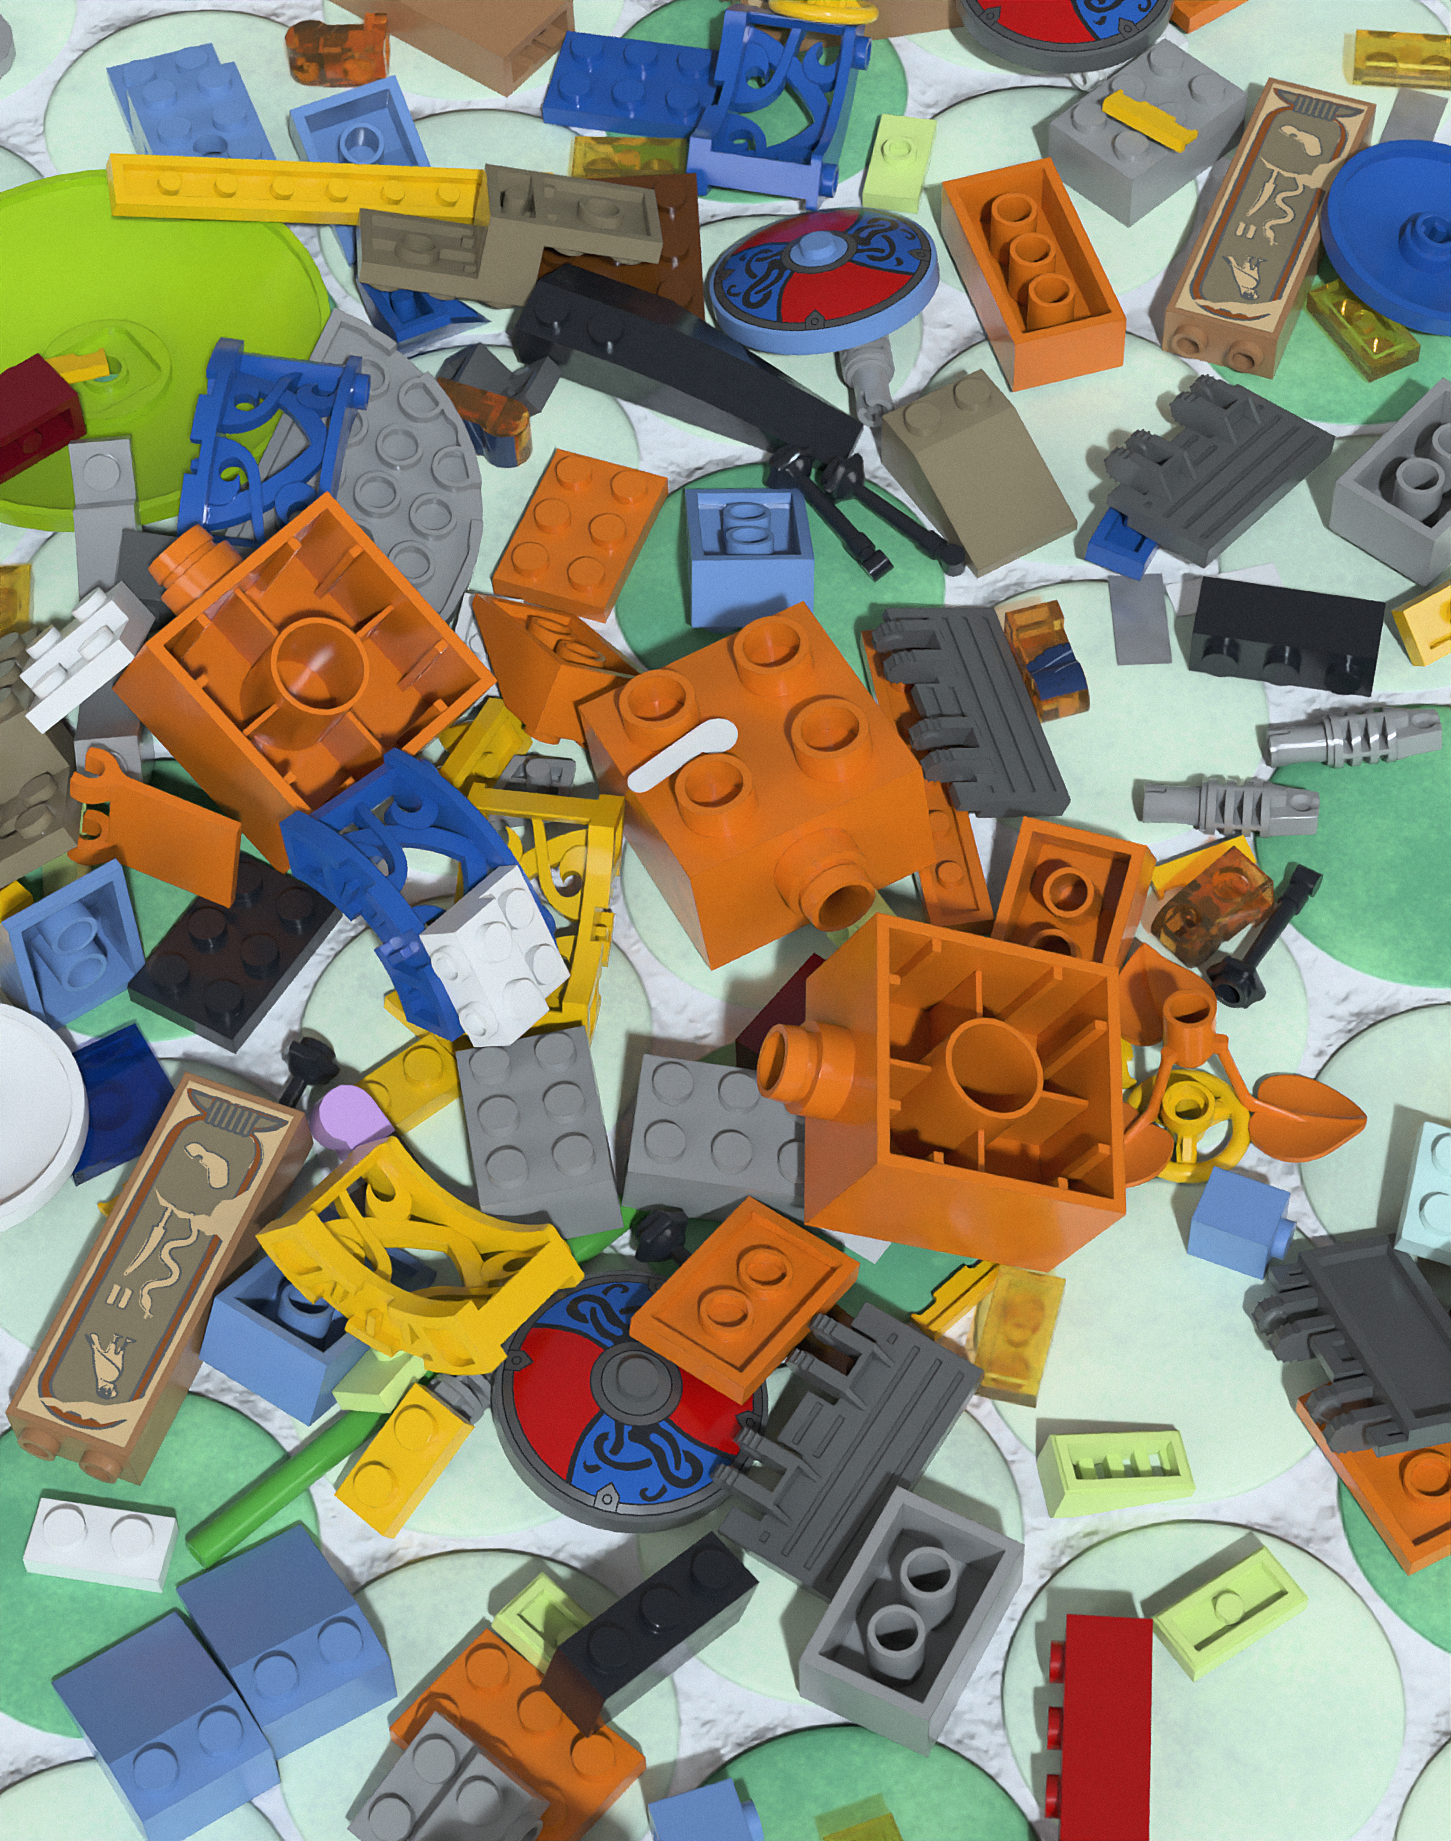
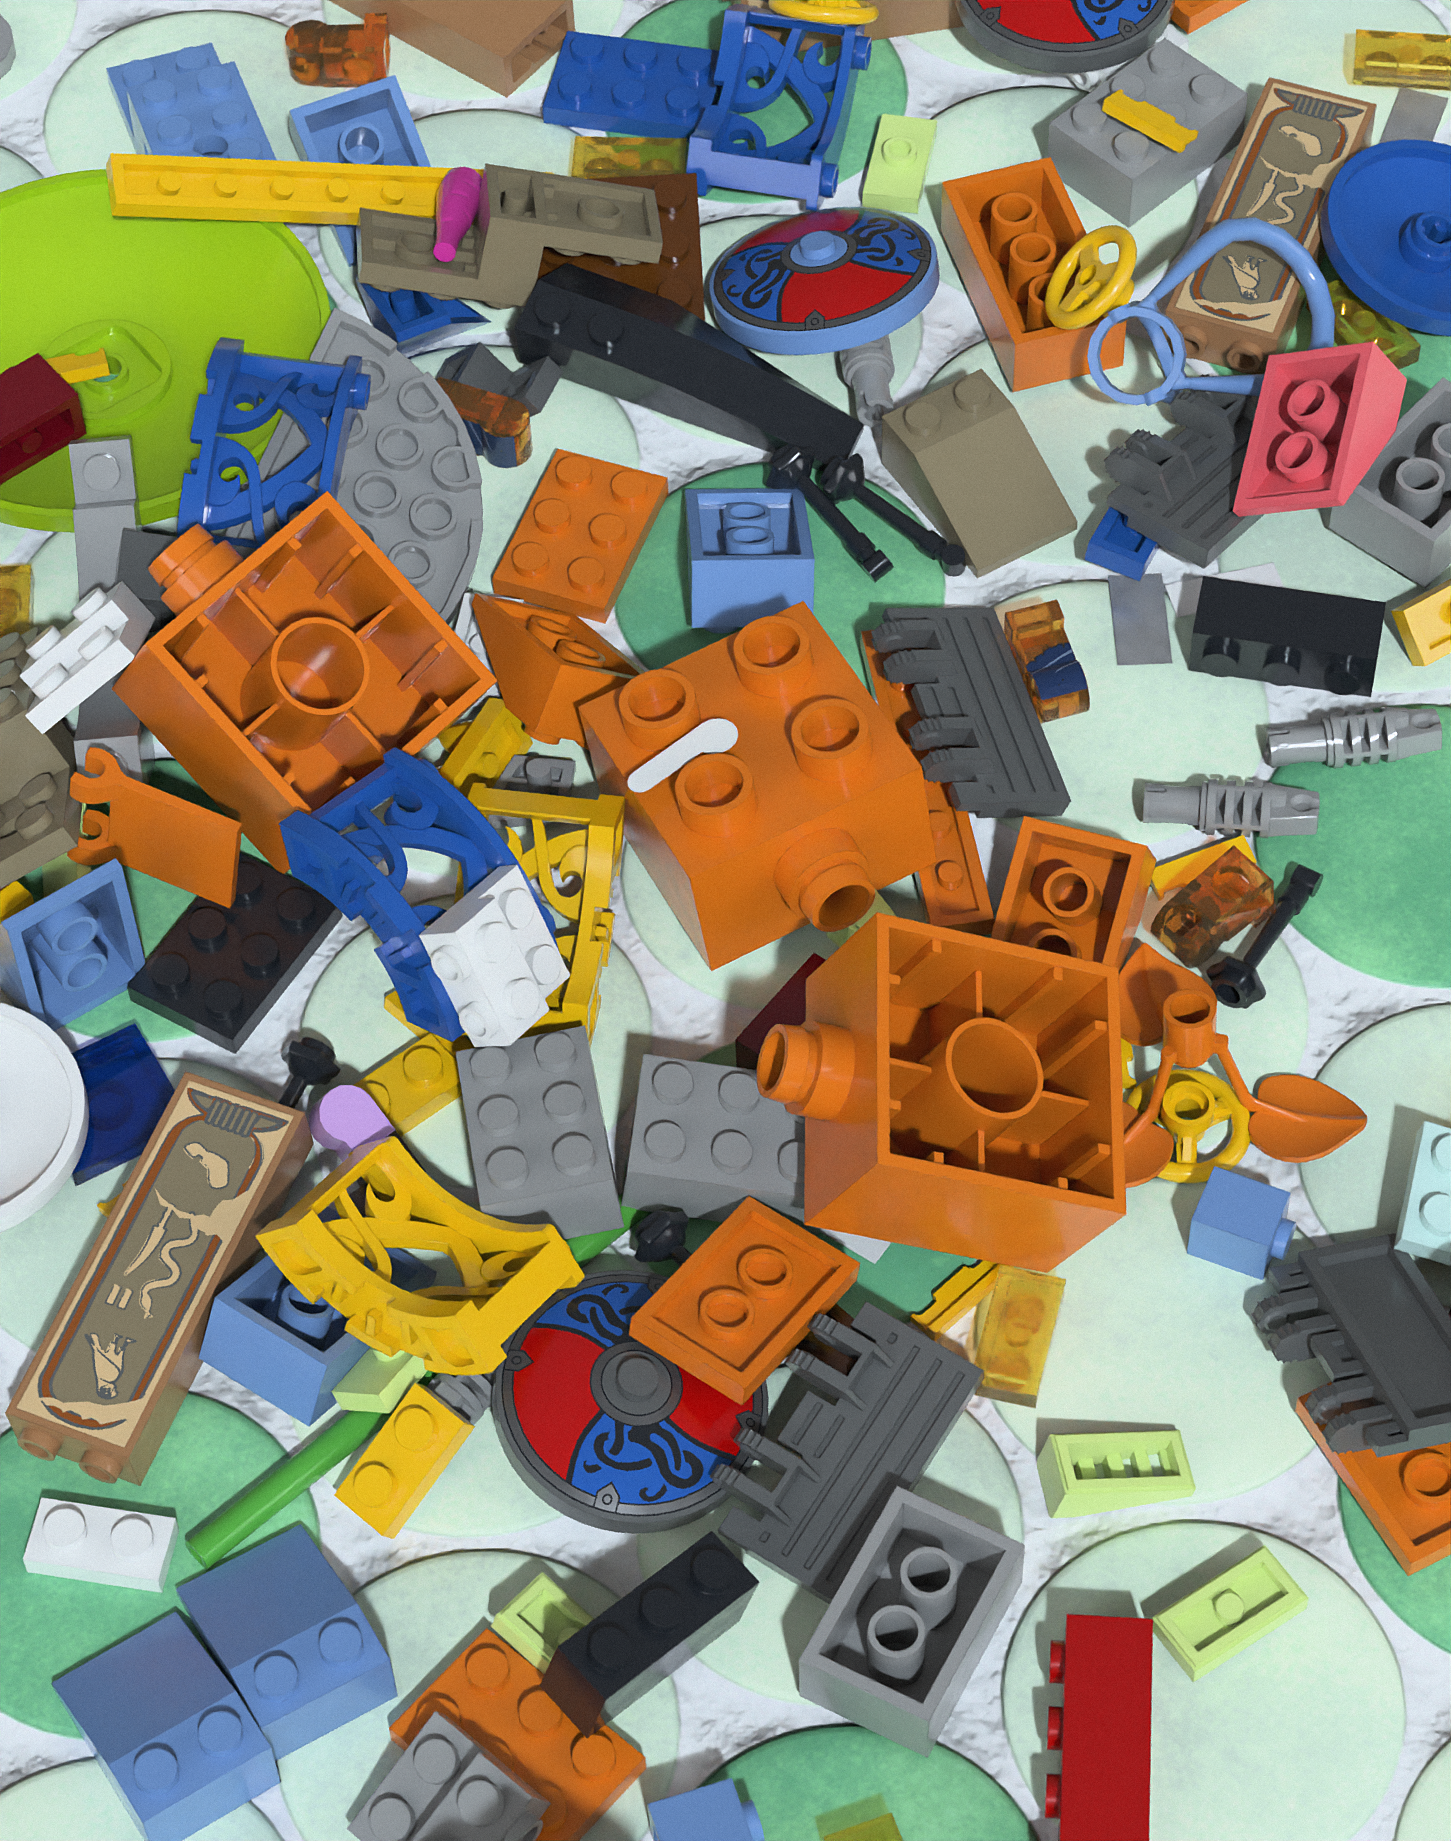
(455, 210): none -> dark pink piece
(1097, 285): none -> yellow piece
(1151, 318): none -> medium blue animal
(1318, 427): none -> coral slope

